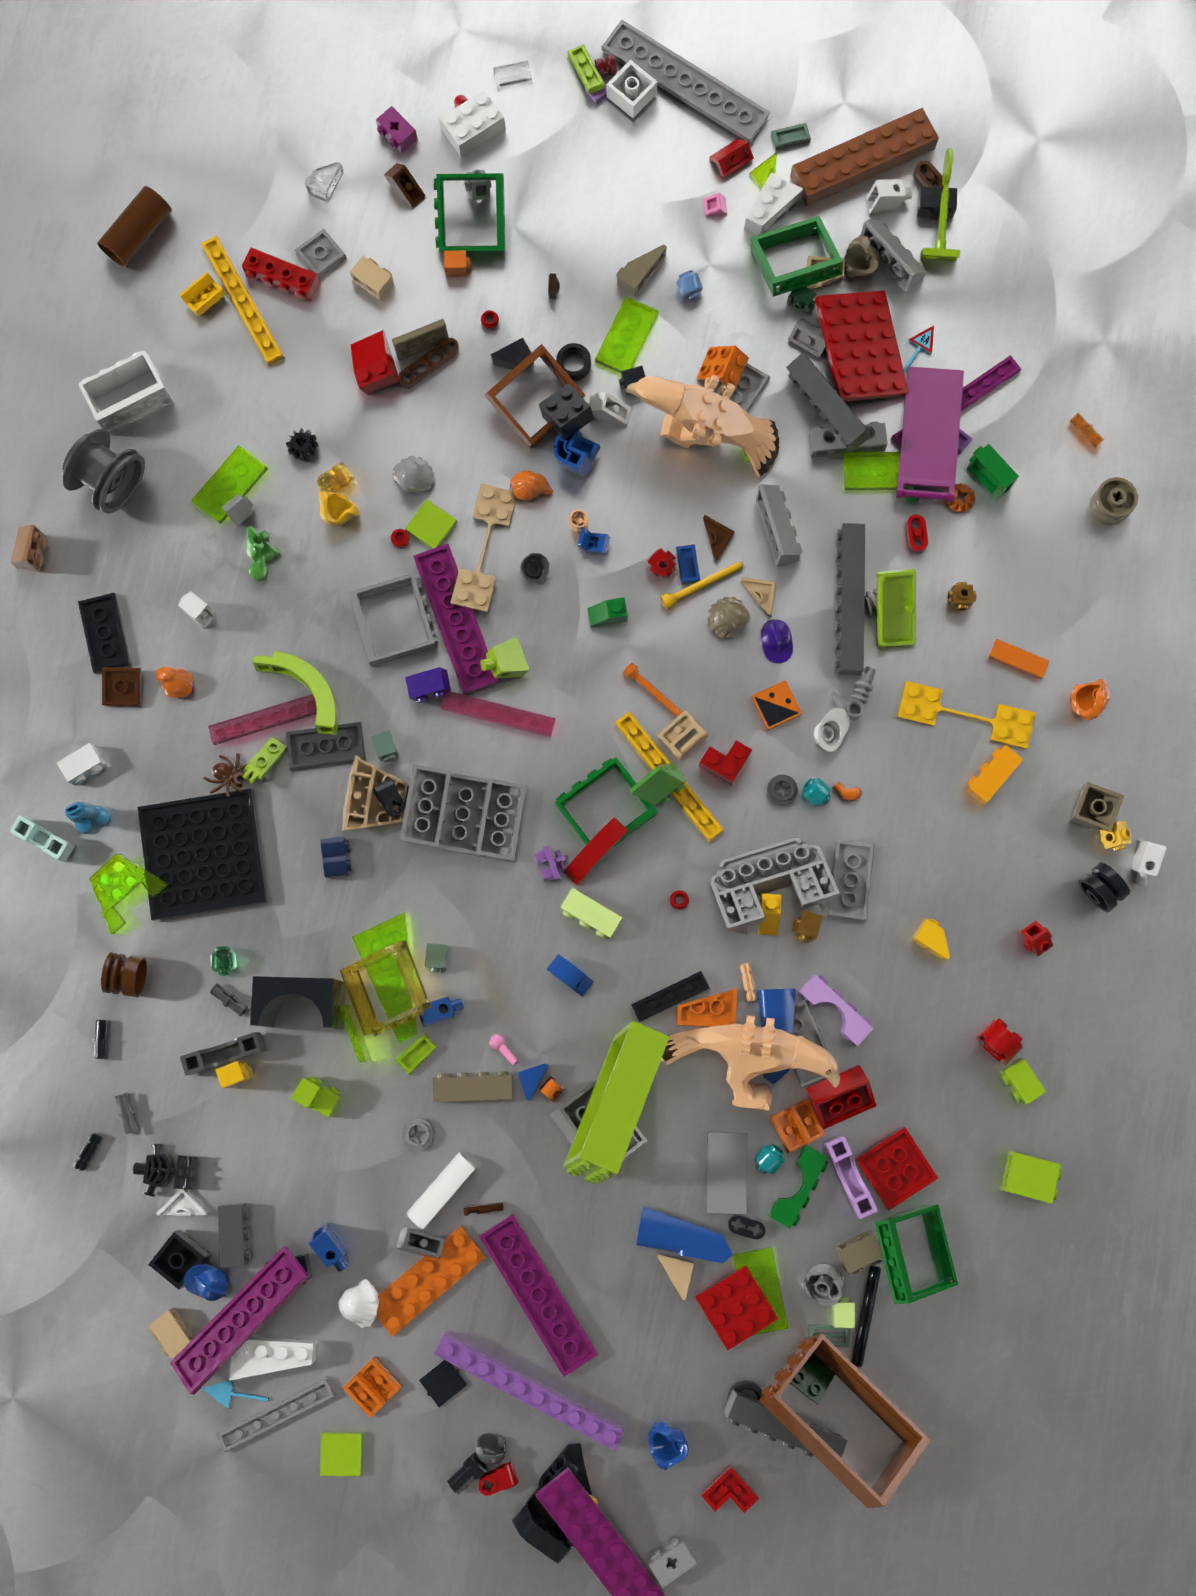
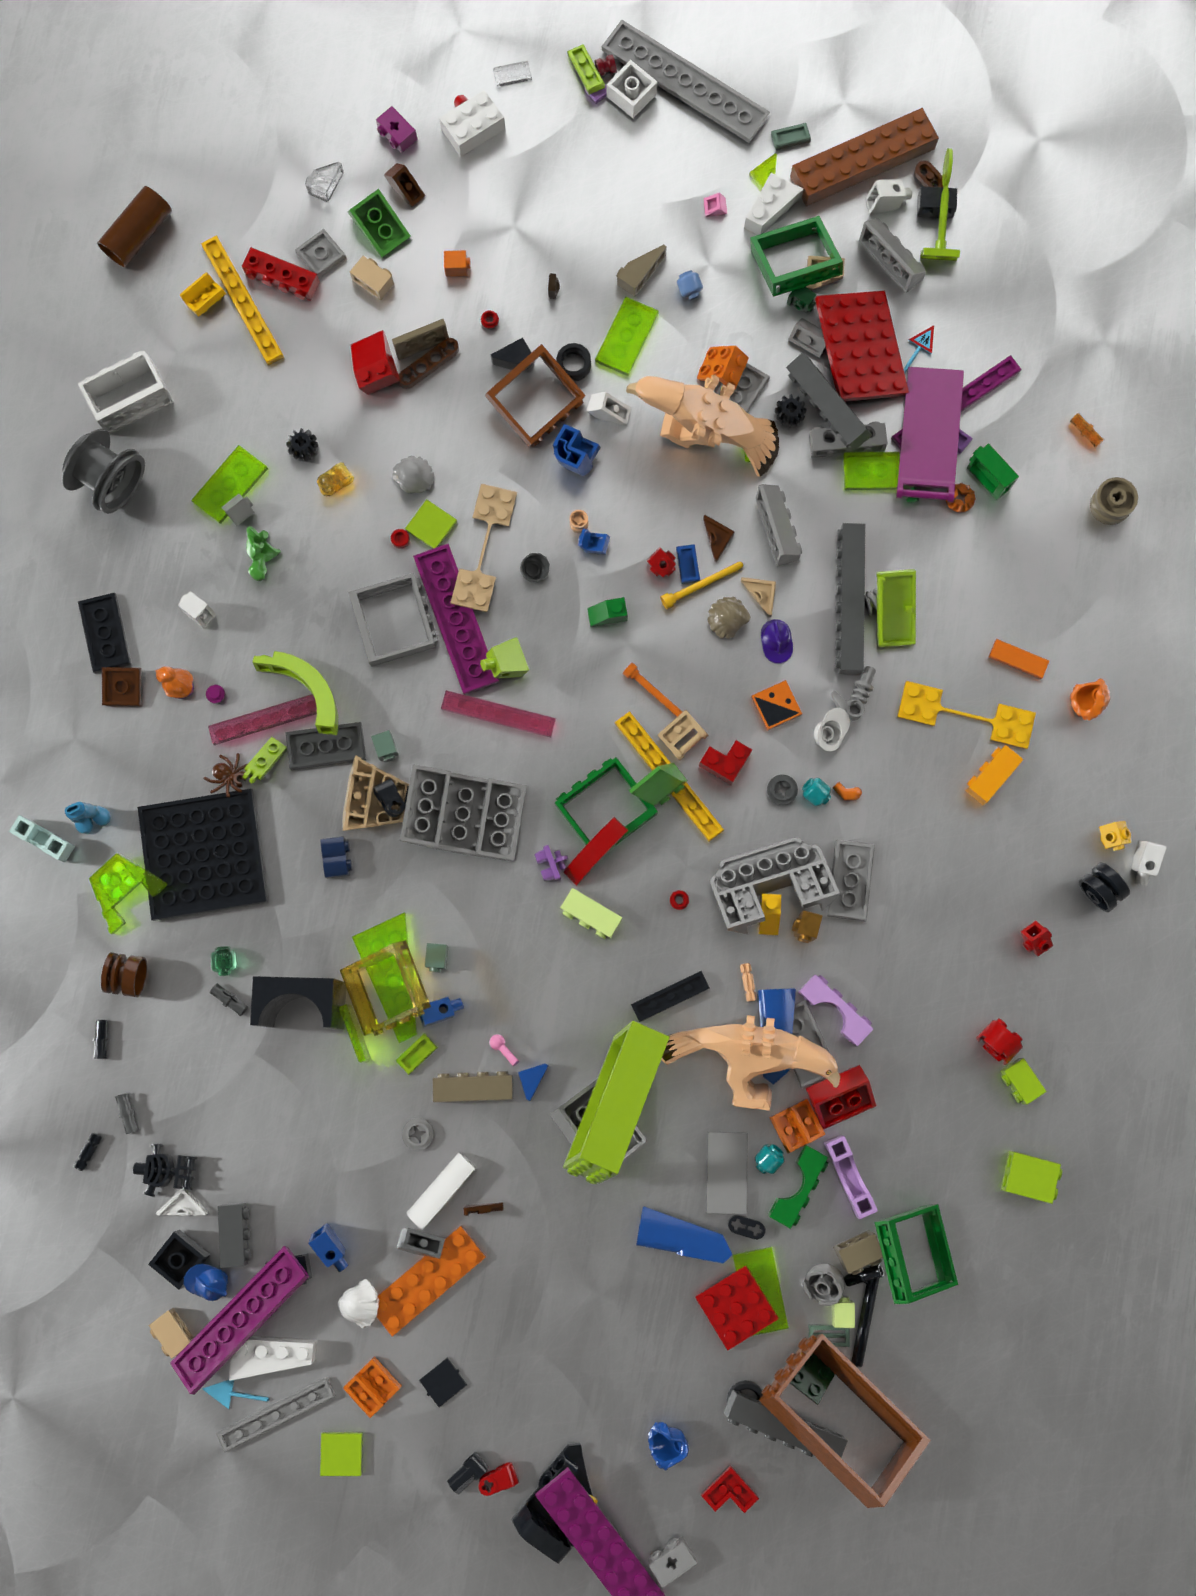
(29, 548): medium nougat slope -> none
(81, 764): white brick -> none
(215, 694): none -> magenta plate
(222, 1054): dark grey arch -> none
(234, 1074): yellow brick -> none
(314, 1095): lime brick -> none
(336, 508): yellow hair -> none
(379, 223): none -> bright green slope
(428, 685): dark purple brick -> none
(440, 206): green window -> none
(478, 189): light grey brick -> none
(490, 1448): dark grey hair -> none
(529, 485): orange hair -> none
(530, 1391): medium lavender brick -> none
(538, 1295): magenta plate -> none
(552, 1089): orange leg -> none
(566, 411): black brick -> none
(570, 975): blue brick -> none
(631, 376): black brick -> none
(679, 1272): tan tile -> none
(709, 1011): orange wing -> none
(732, 156): red panel -> none
(784, 413): none -> black gear
(861, 258): dark tan hair -> none
(865, 1276): none -> black axle
(896, 1168): red plate -> none
(917, 534): red plate -> none
(932, 938): yellow slope -> none
(961, 602): pearl gold brick -> none
(1097, 807): dark tan slope -> none

